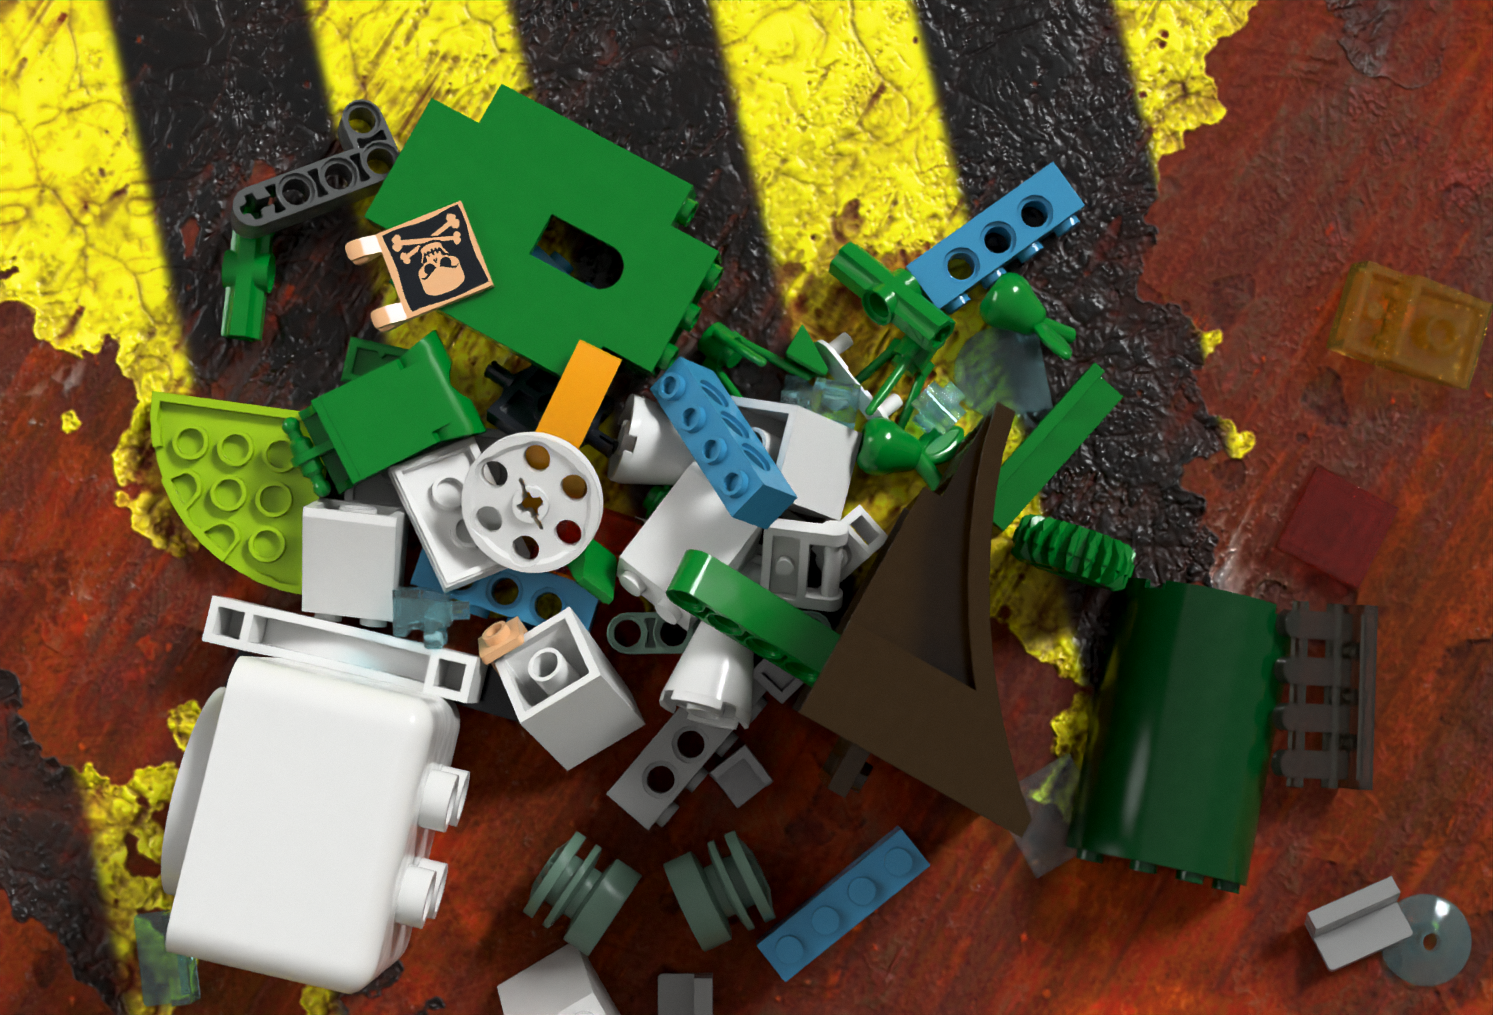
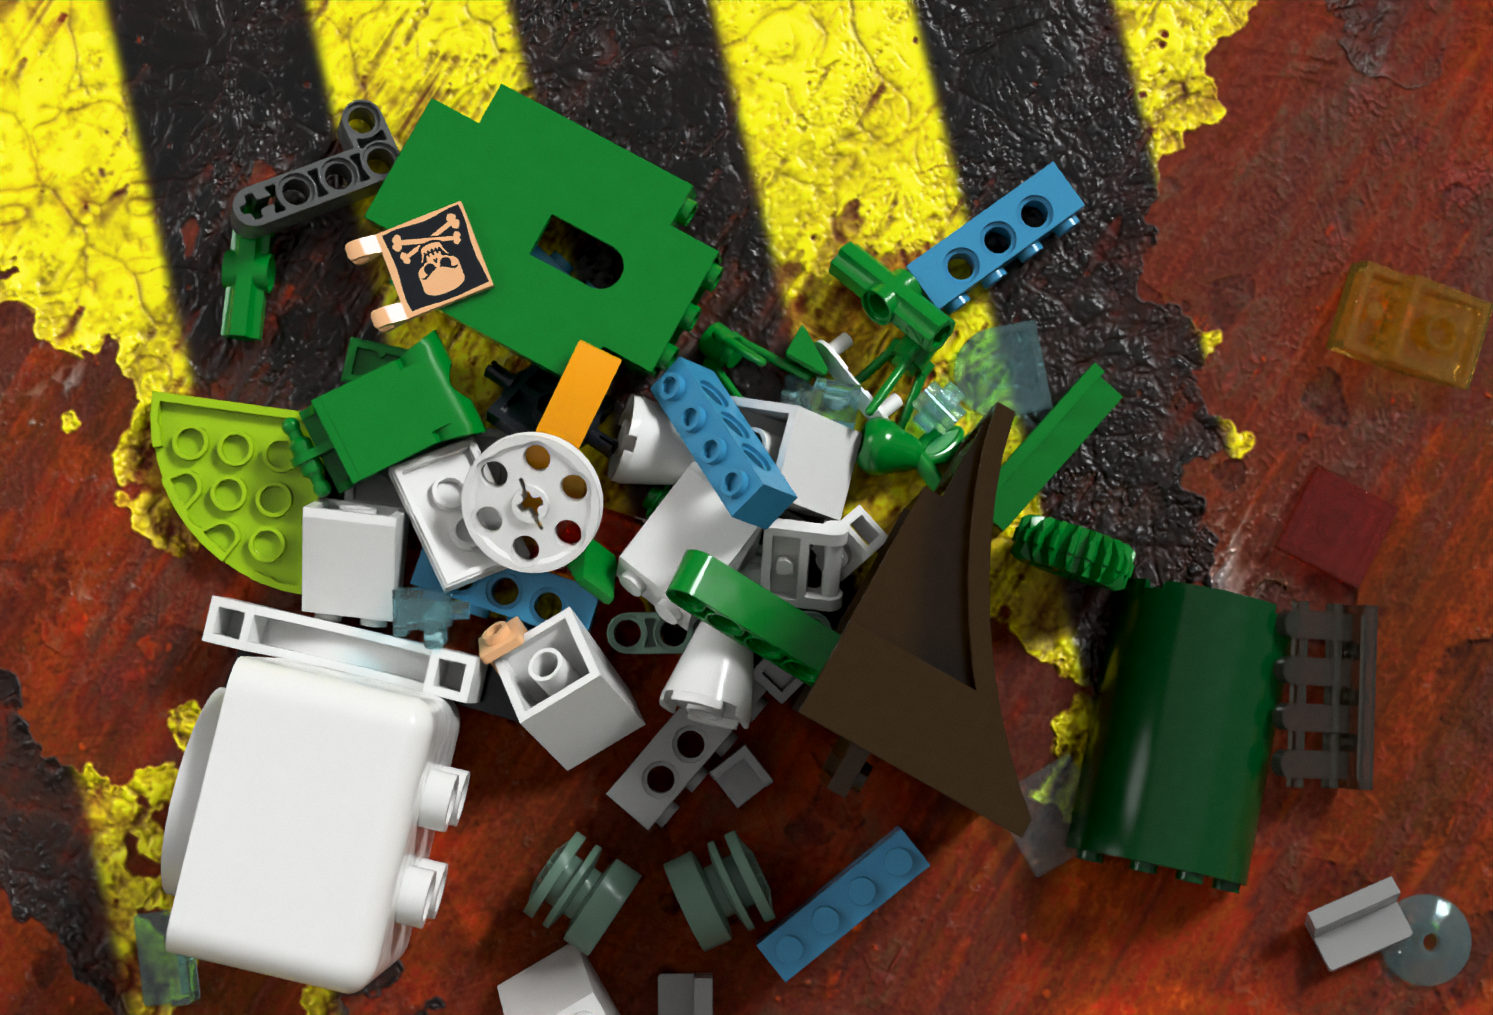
(1015, 308): green piece -> none

